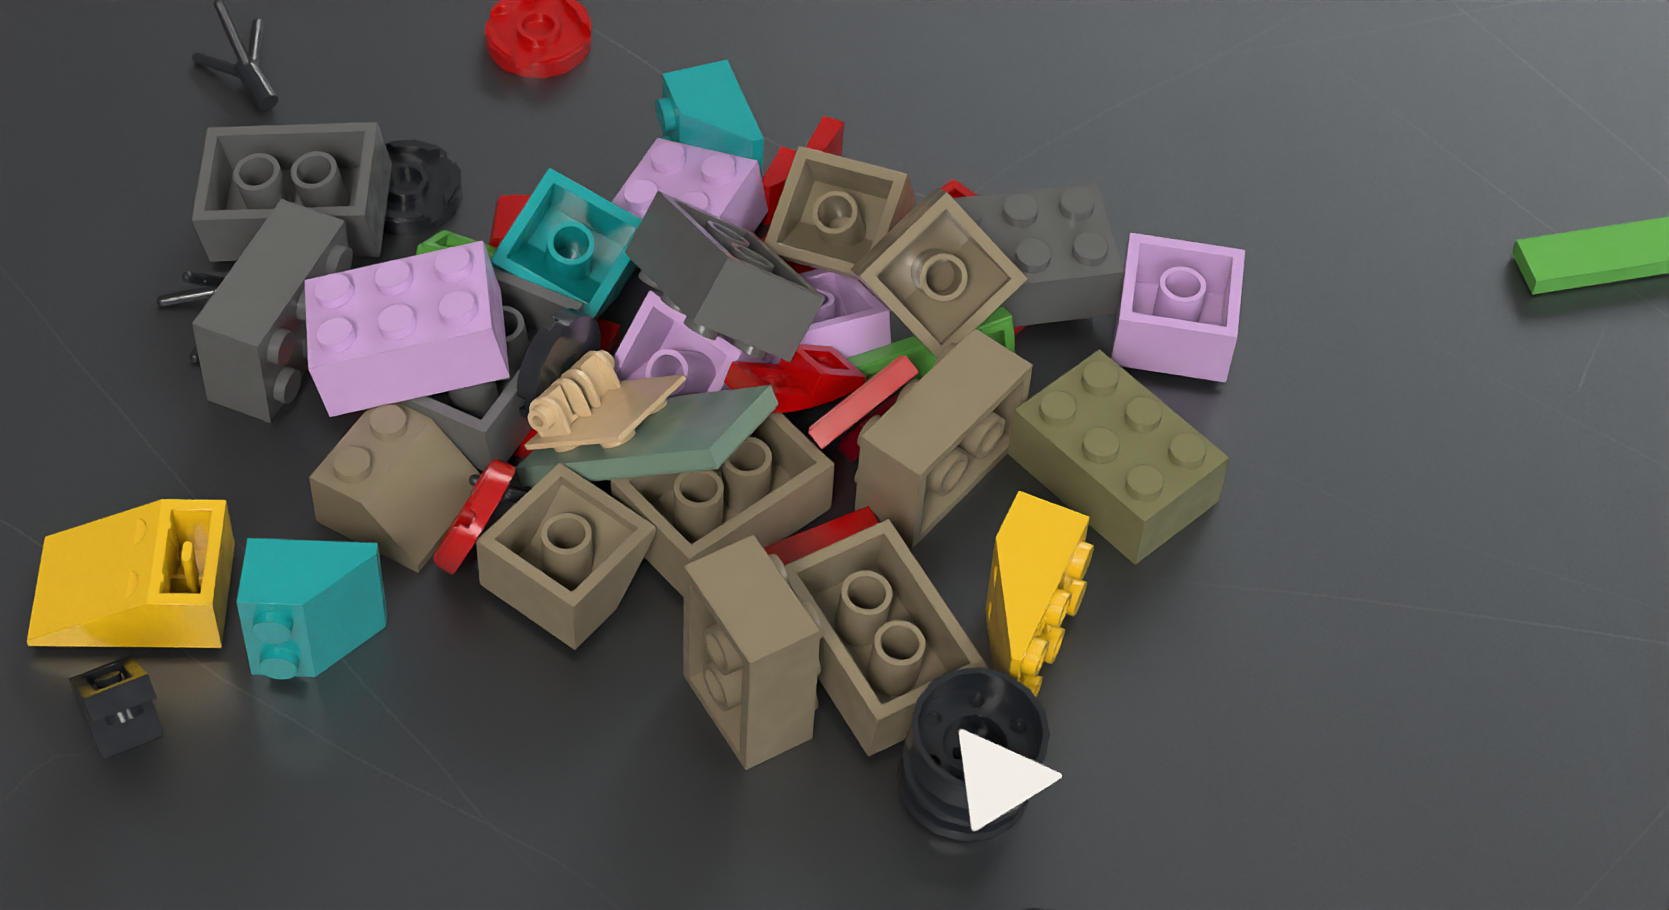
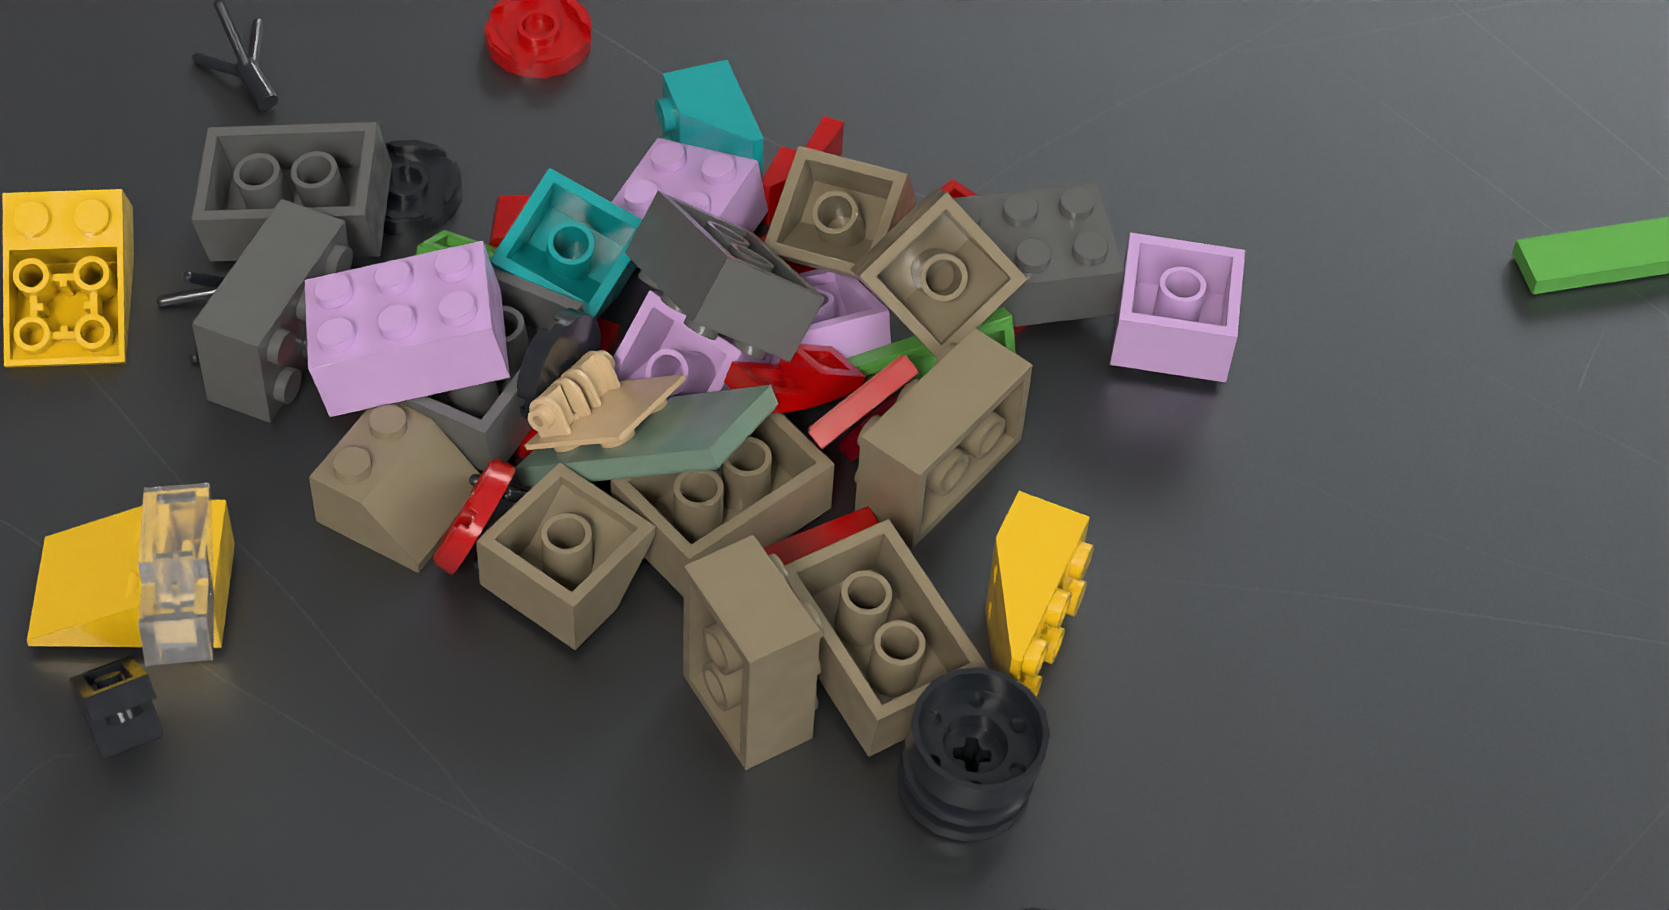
(67, 277): none -> yellow slope
(176, 575): none -> clear slope
(308, 603): teal slope -> none
(998, 778): white sticker -> none
(1117, 456): olive brick -> none

